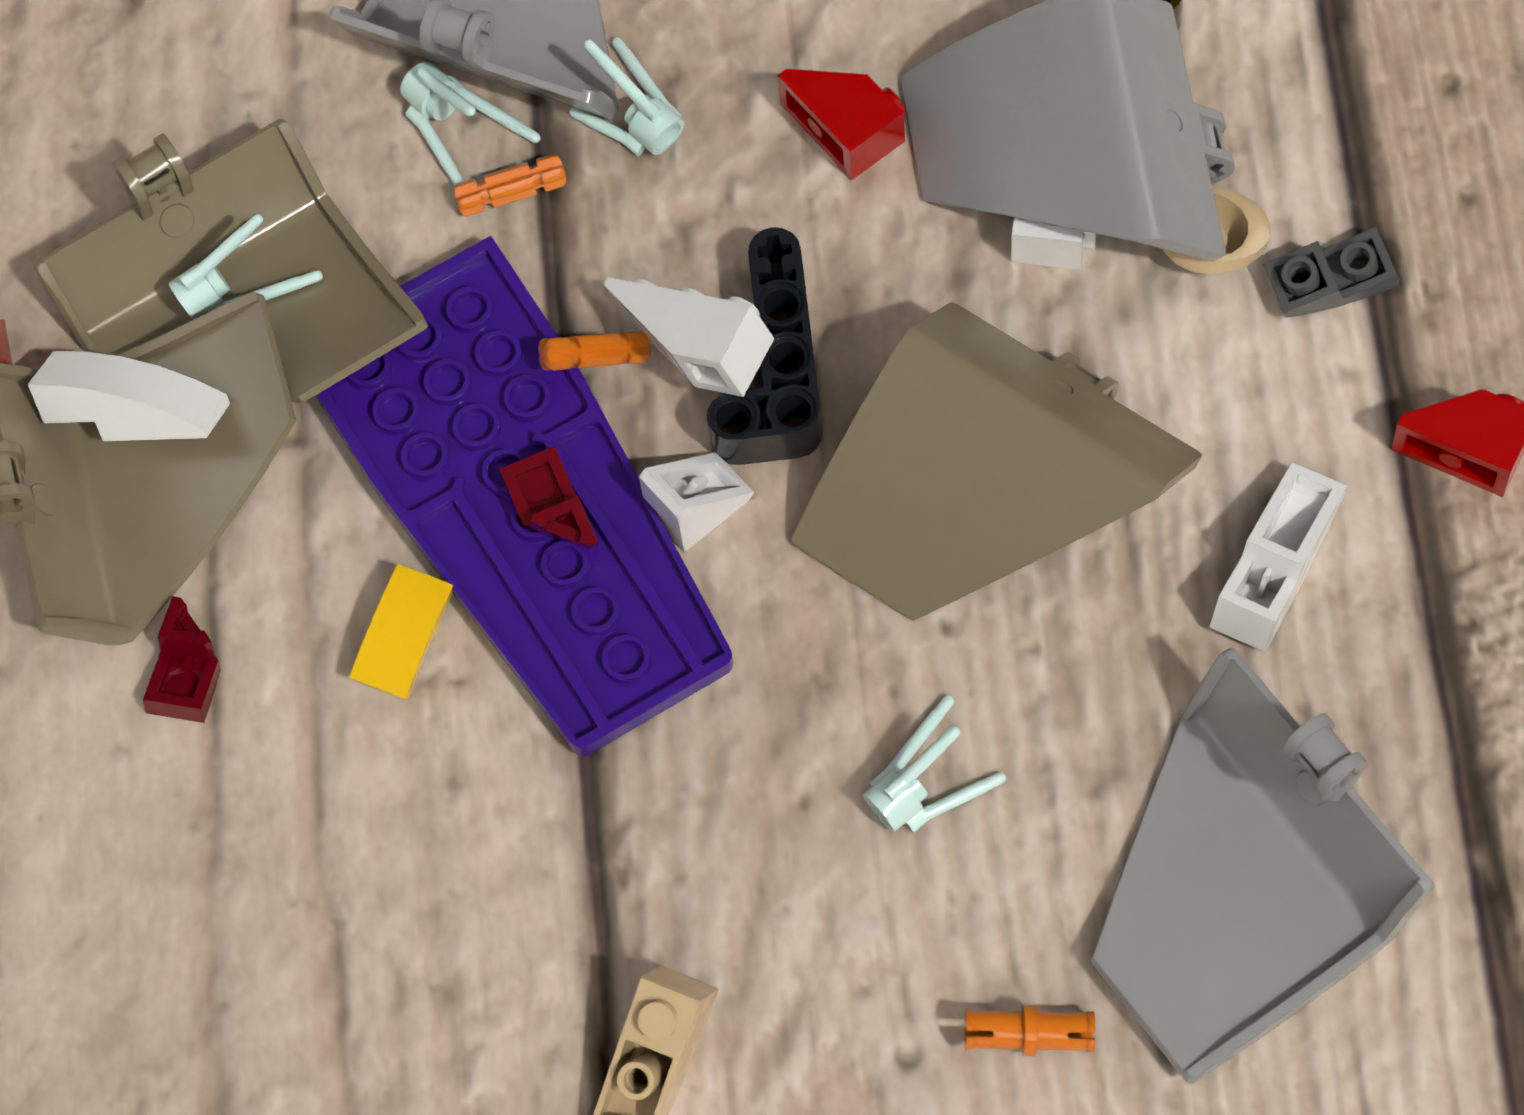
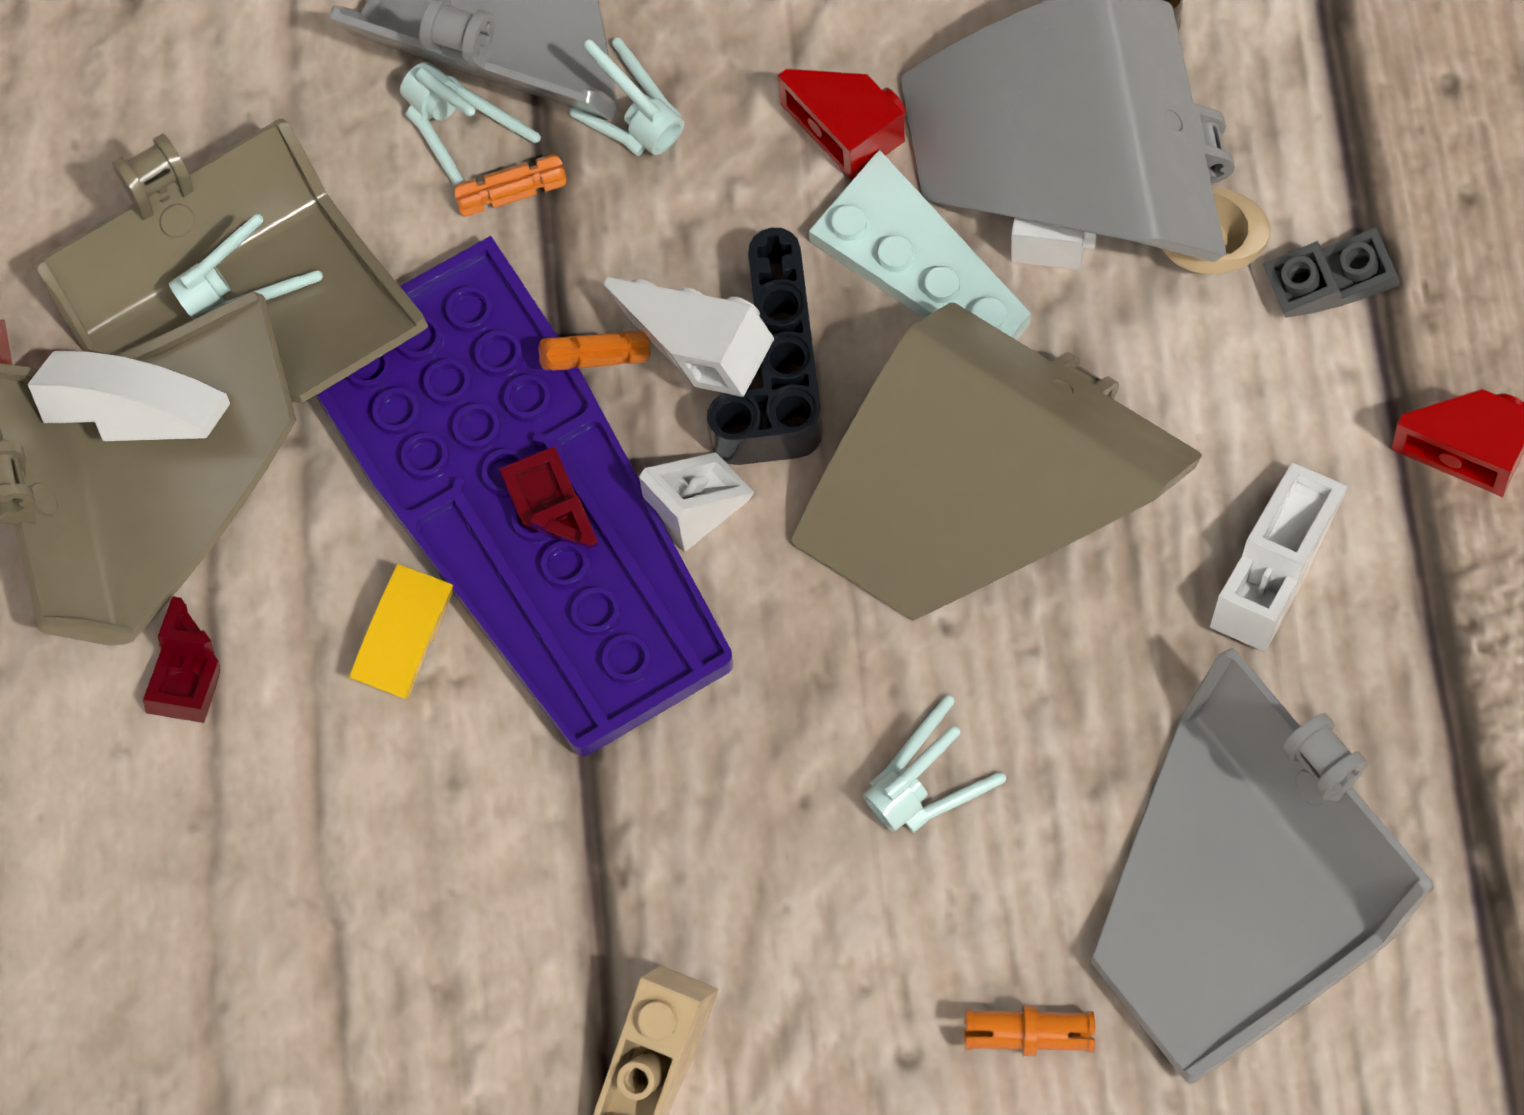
(910, 251): none -> light aqua wing

